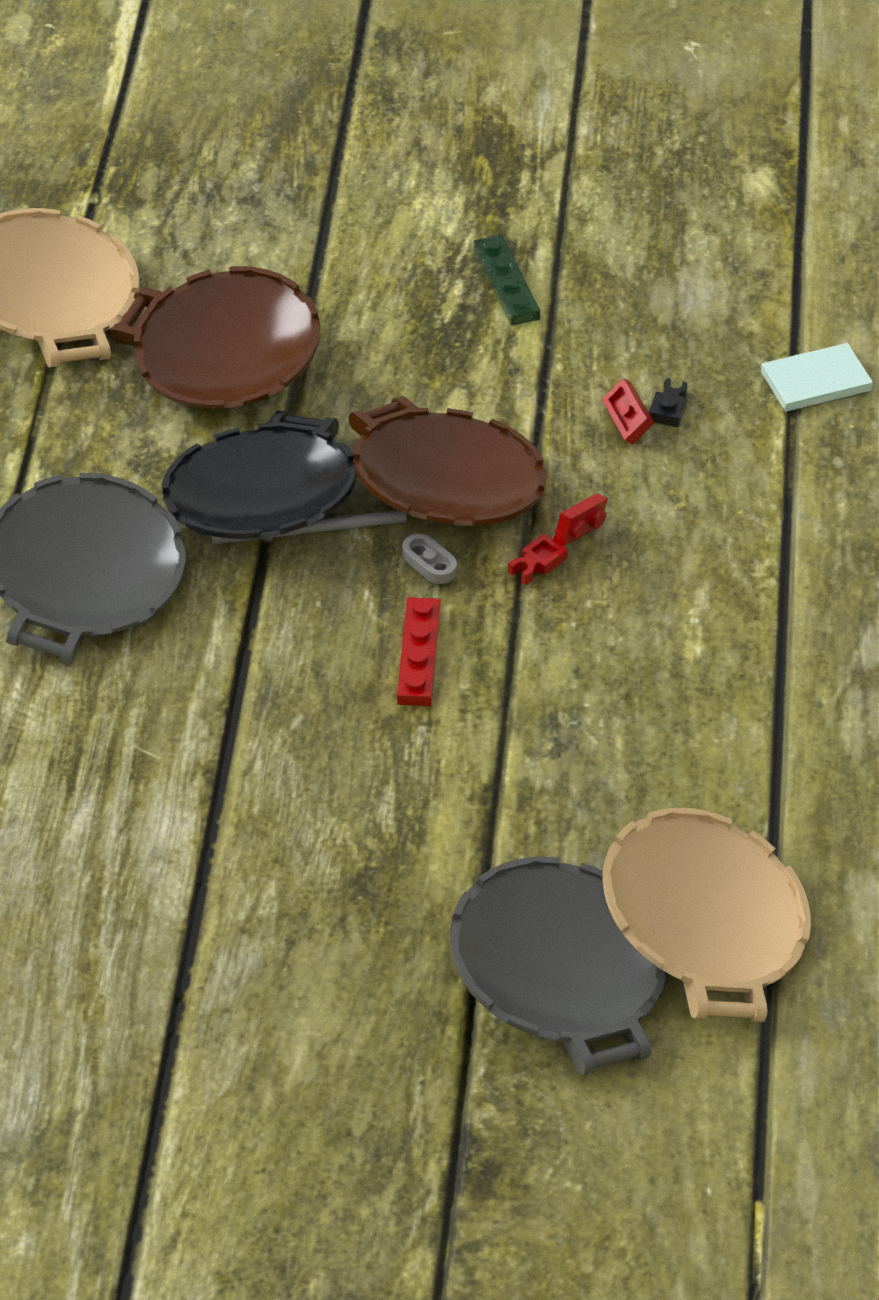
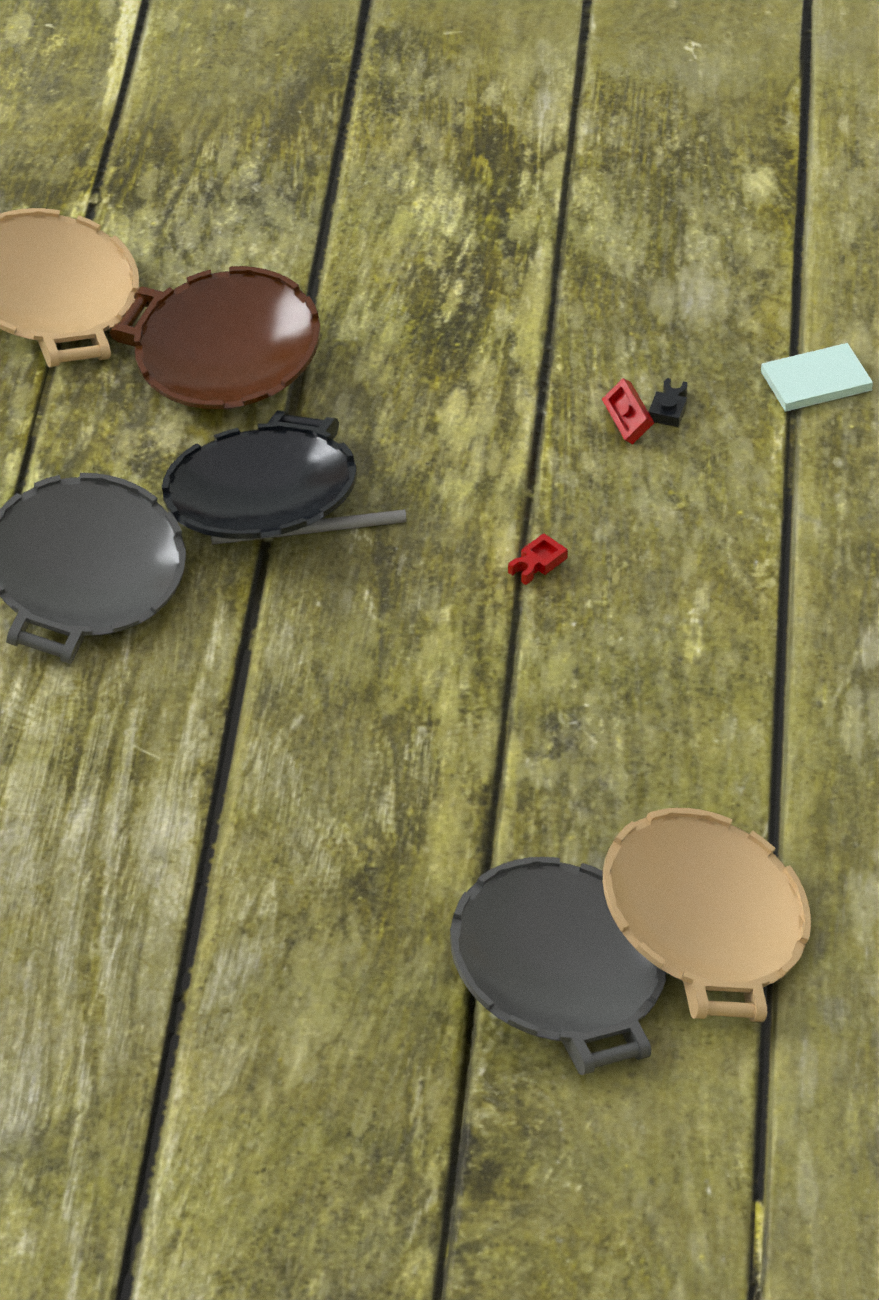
(418, 651): red plate -> none
(429, 558): light grey plate -> none
(446, 464): reddish brown dish -> none
(506, 280): clear green plate -> none
(580, 519): red plate -> none

